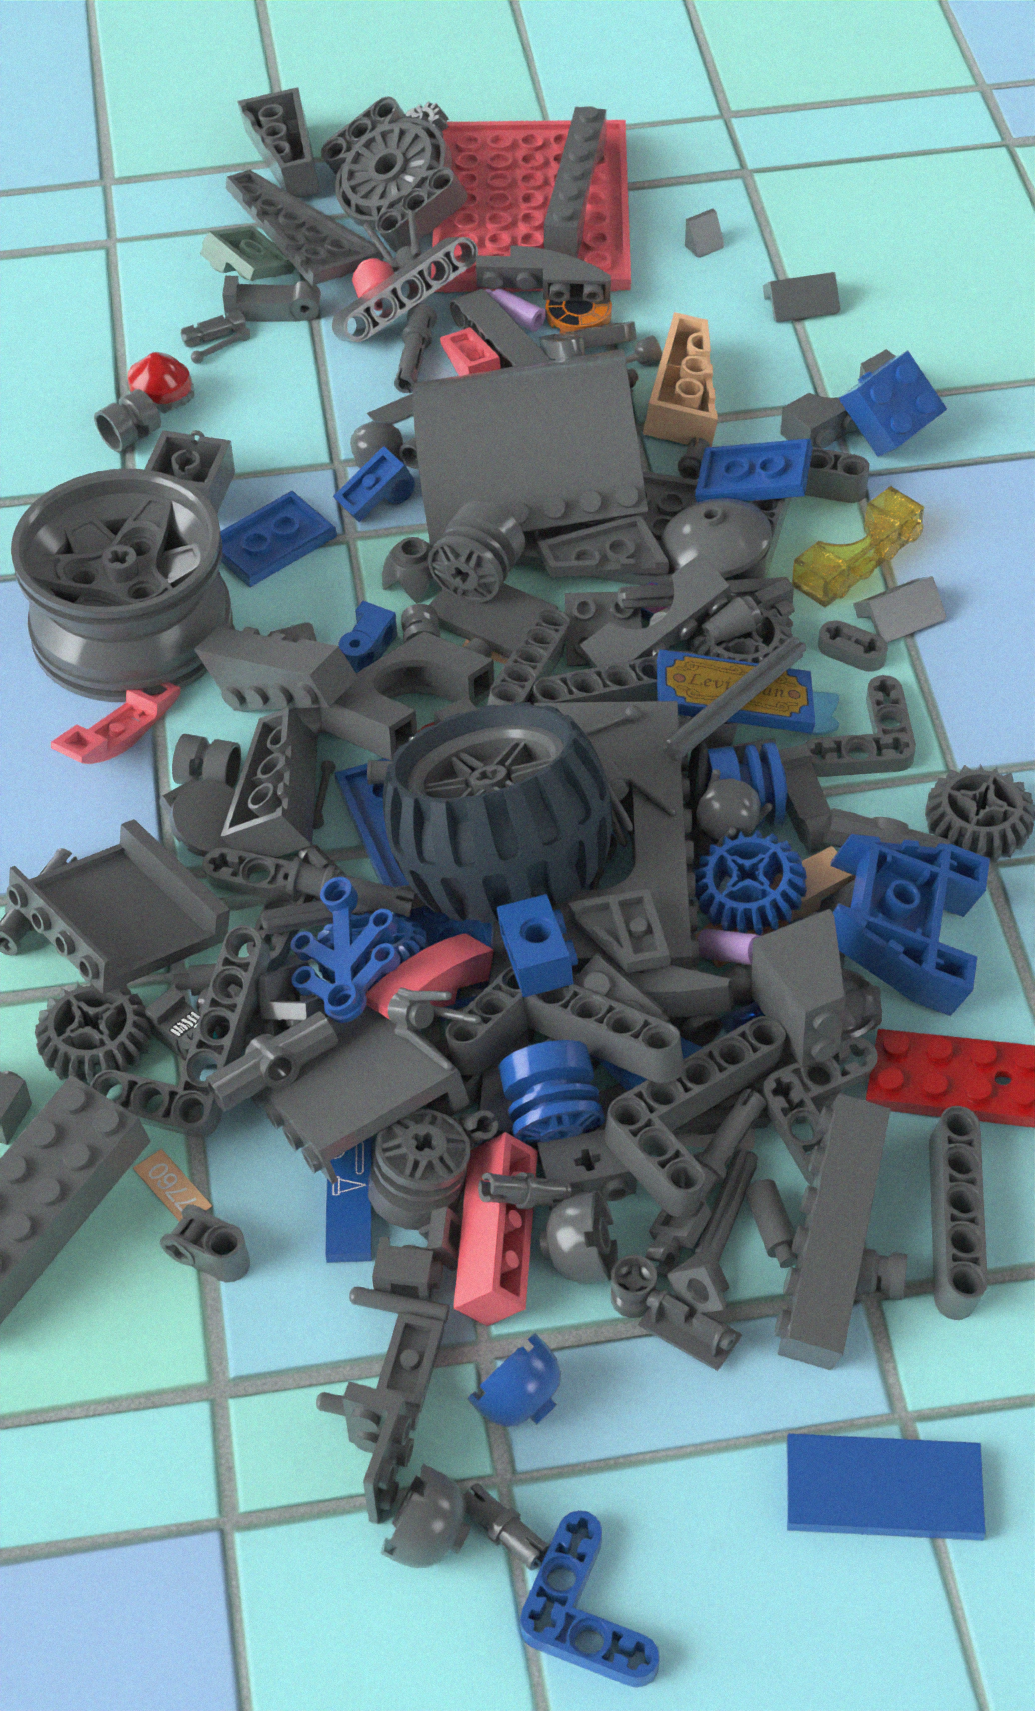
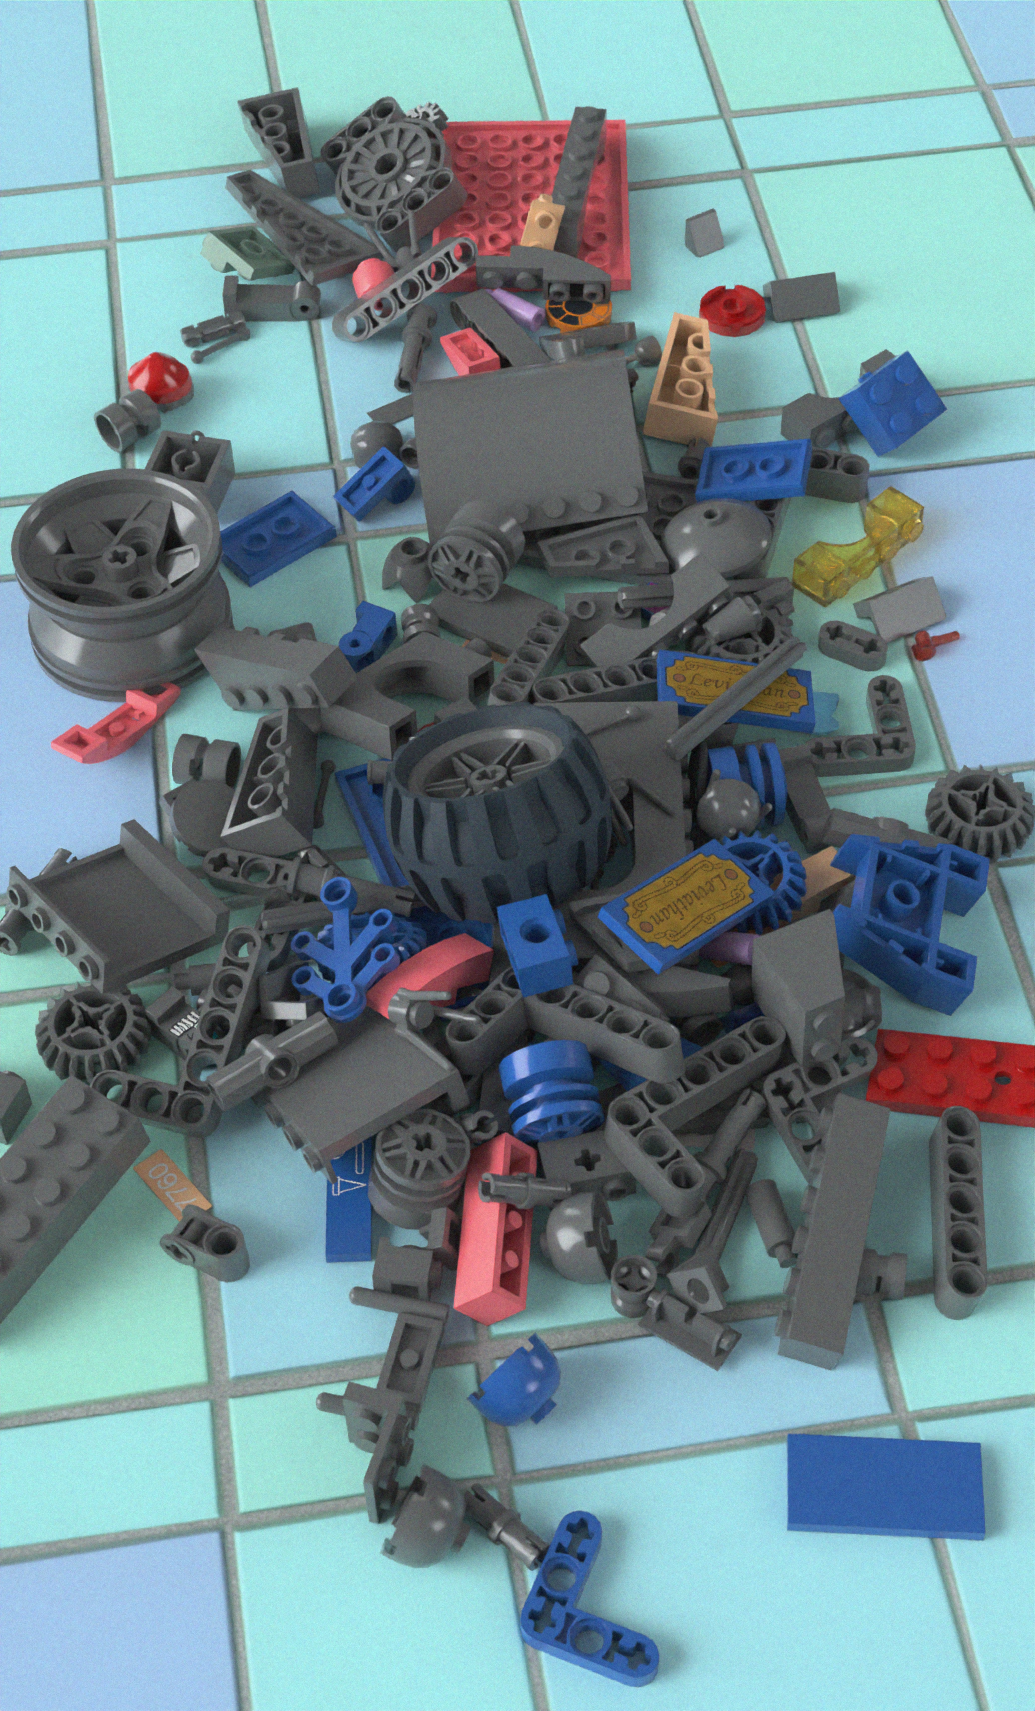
(542, 223): none -> light nougat hinge
(685, 906): none -> tile
(733, 311): none -> red tile
(925, 644): none -> clear red hand

